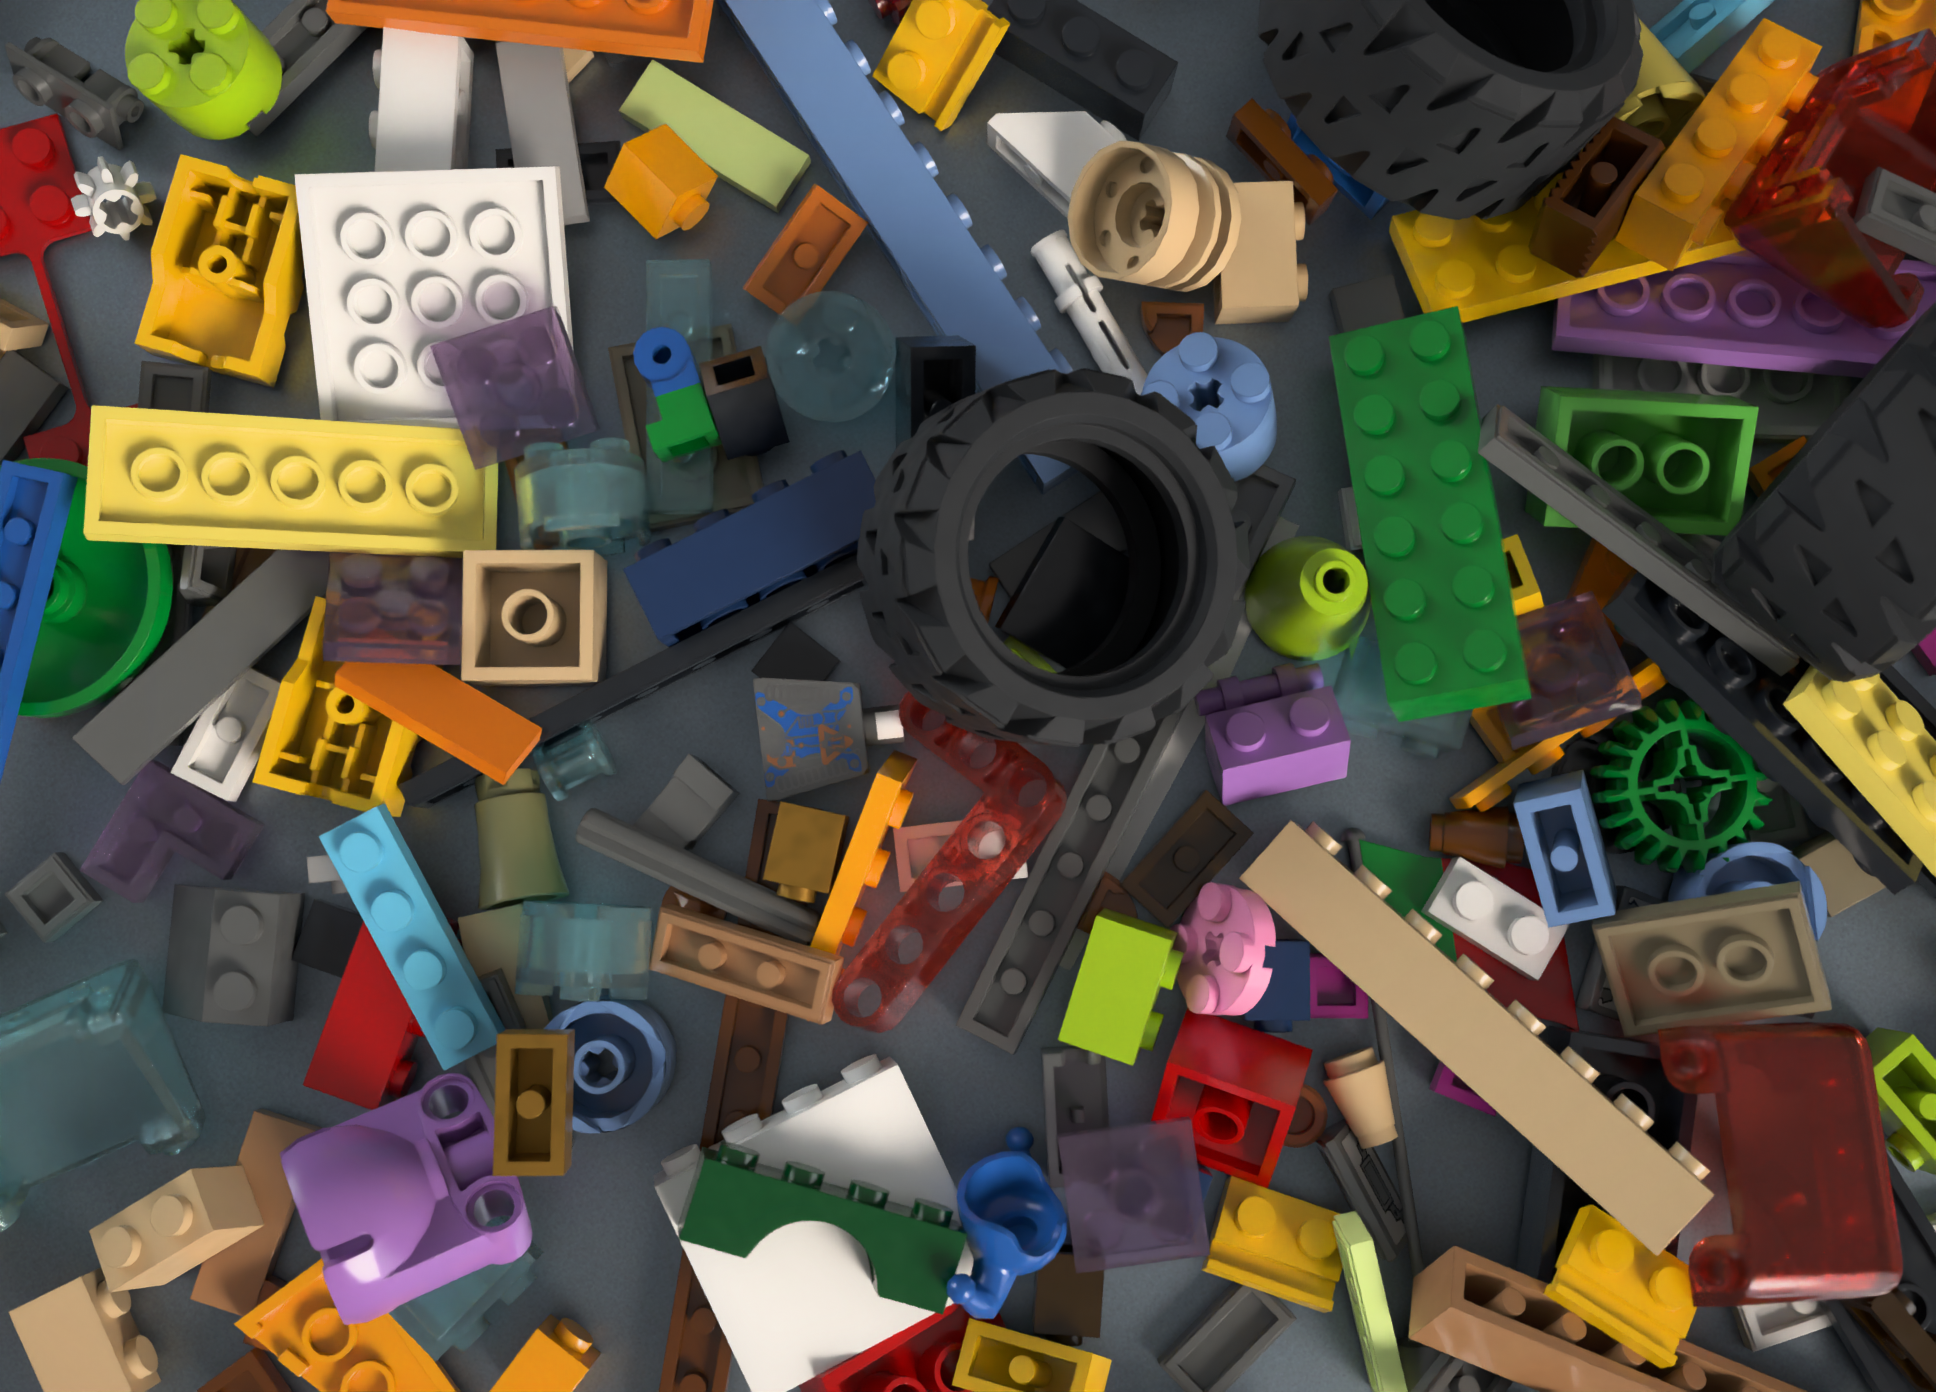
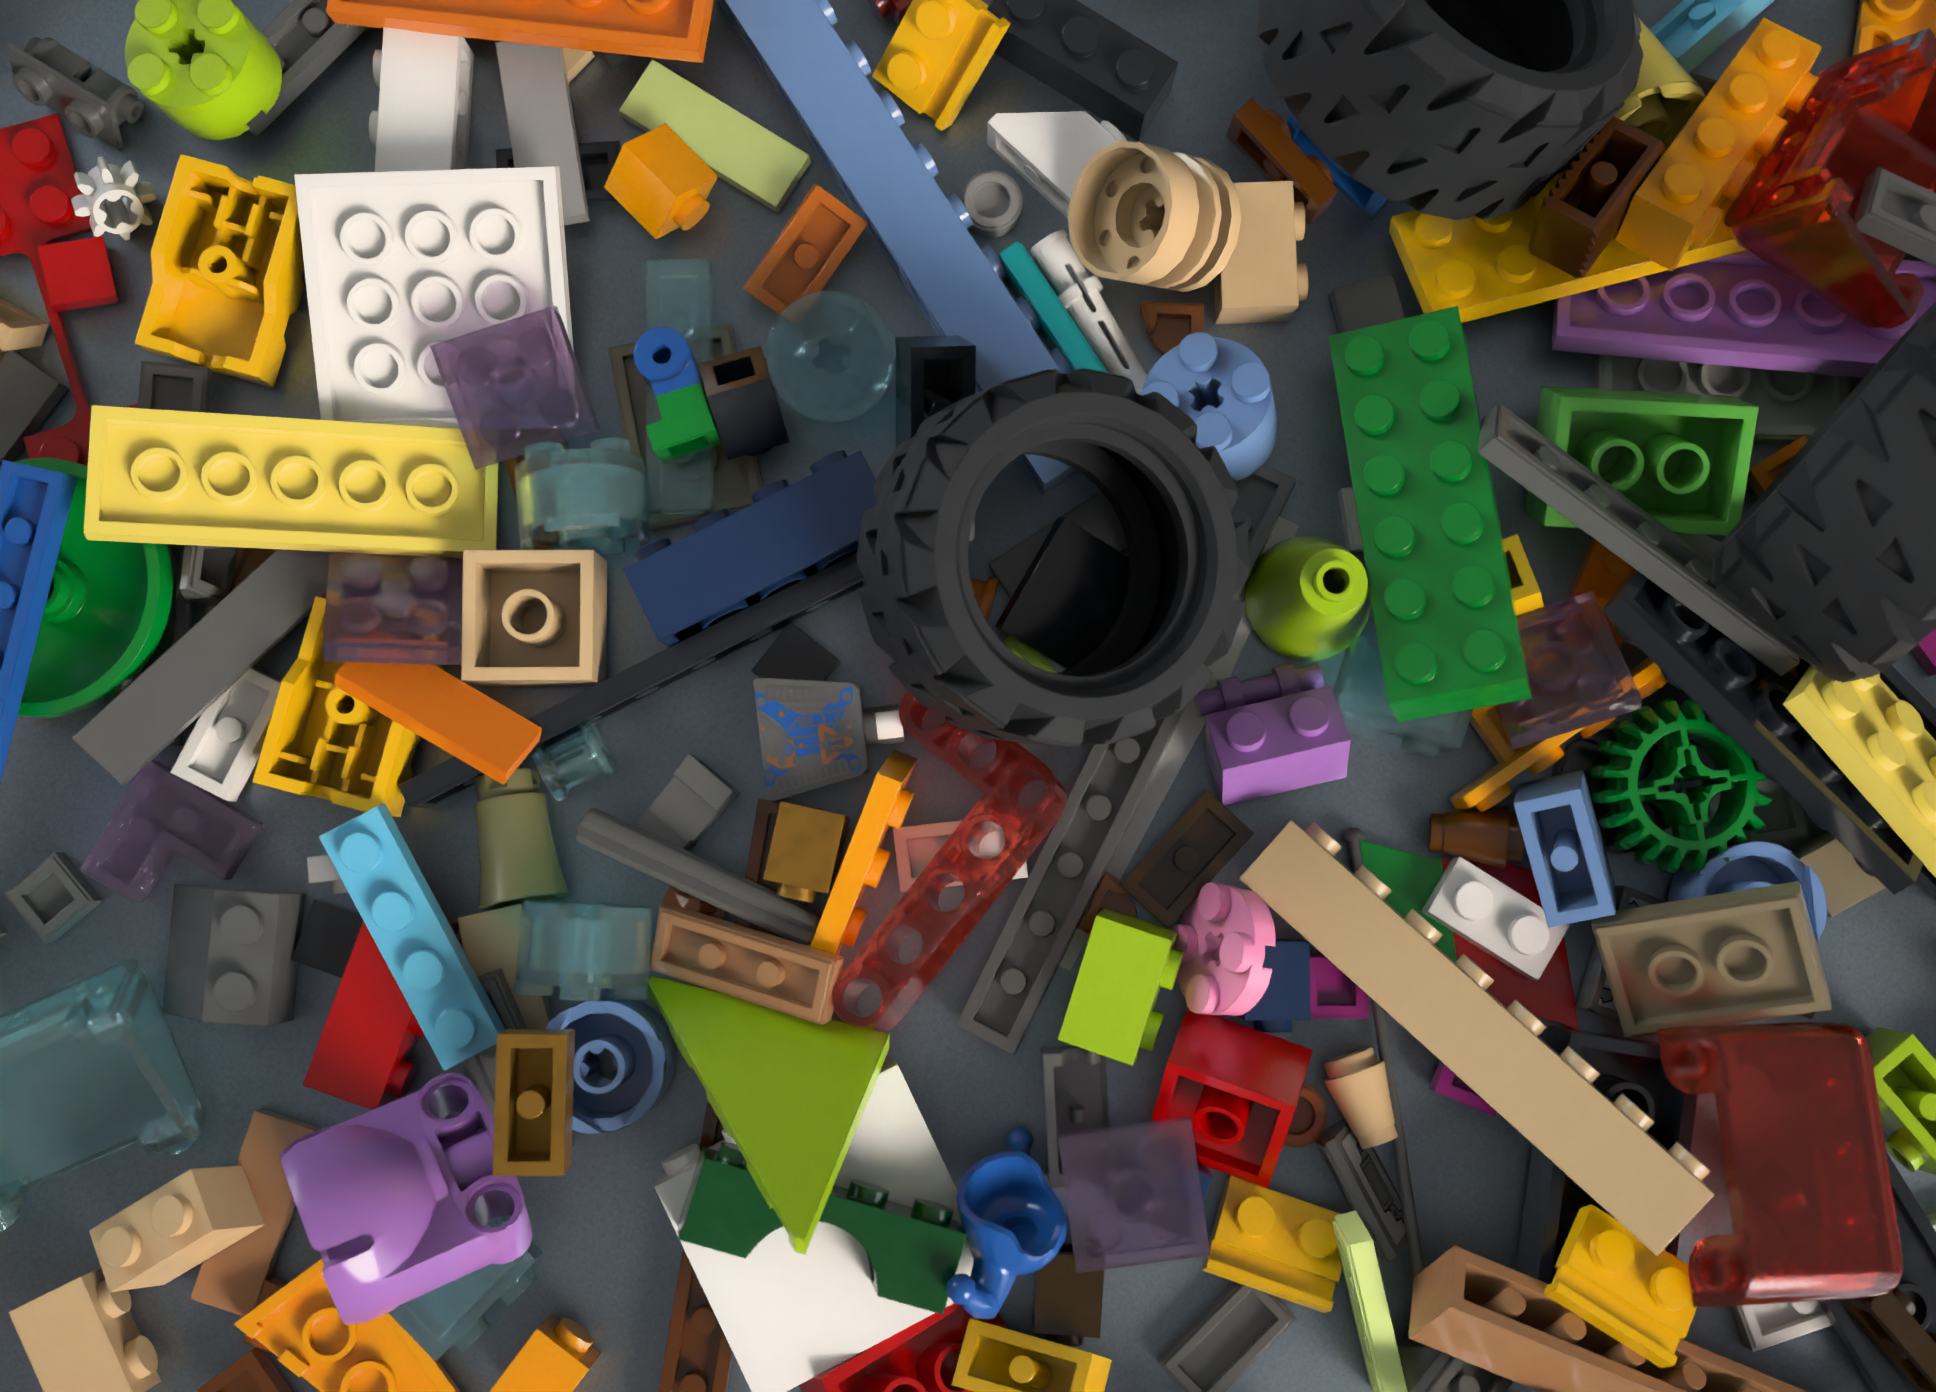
(78, 274): none -> red tile
(779, 1089): none -> lime tile
(992, 203): none -> light grey tile
(1057, 326): none -> teal tile

